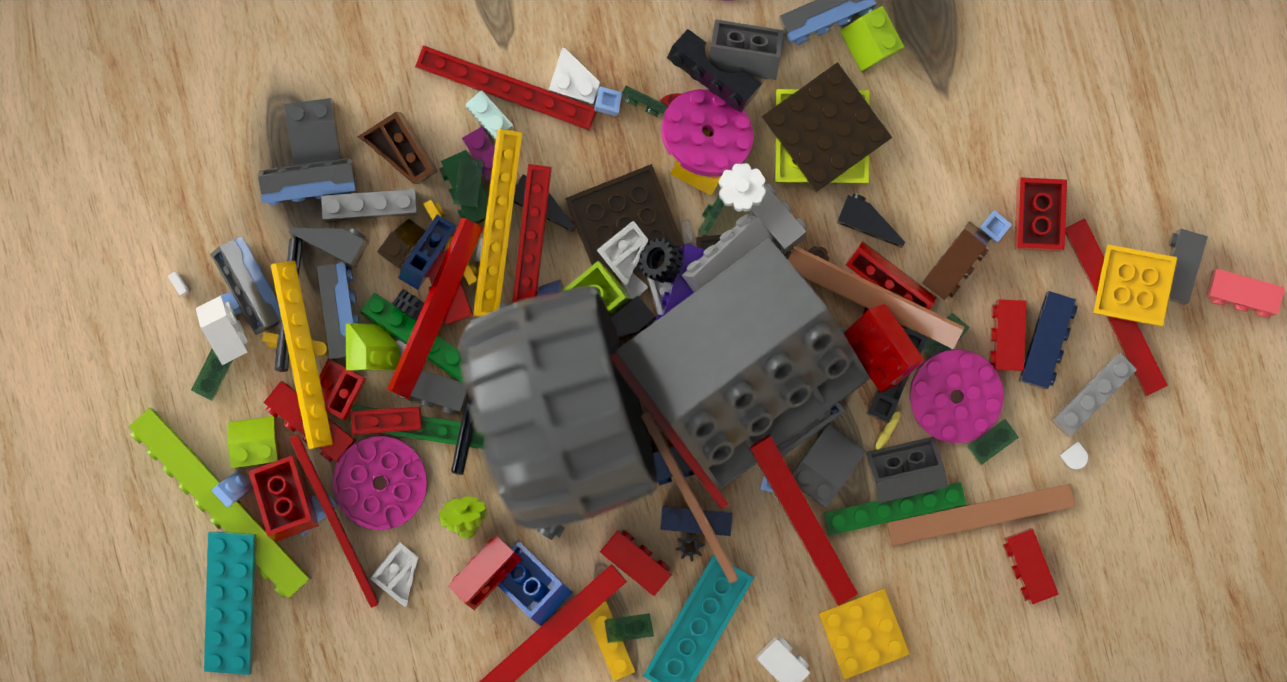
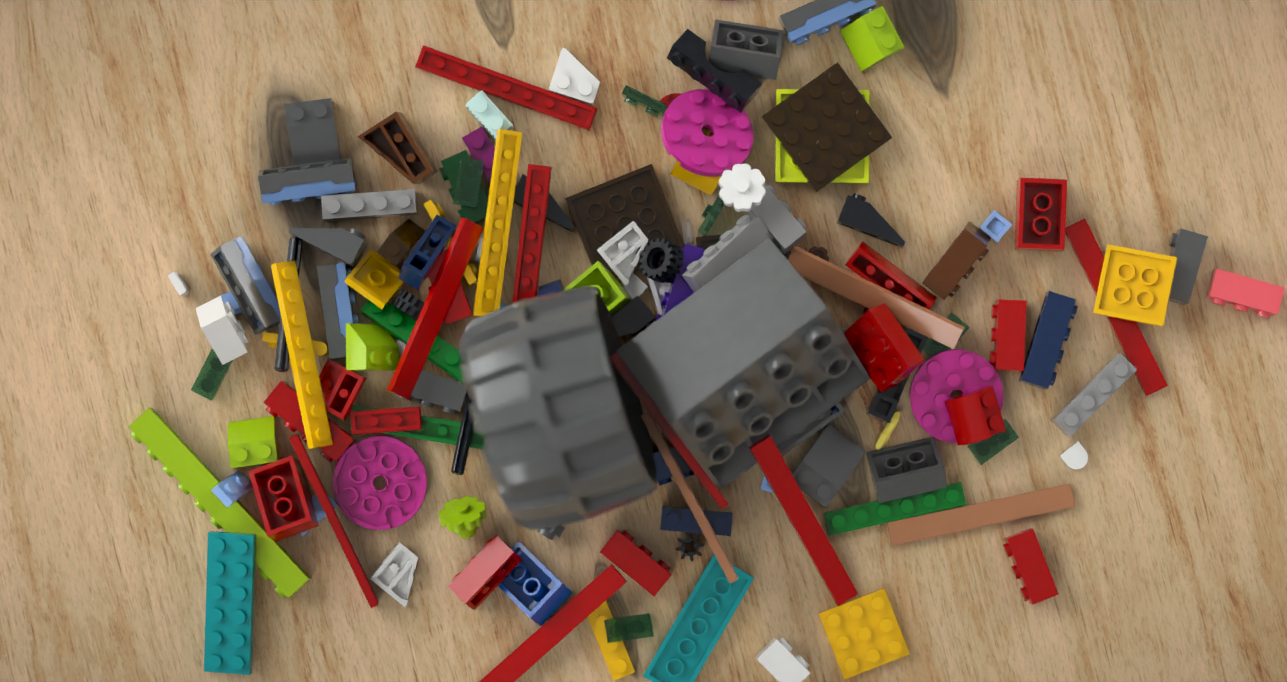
(375, 279): none -> yellow plate
(608, 101): light blue plate -> none
(975, 415): none -> red brick

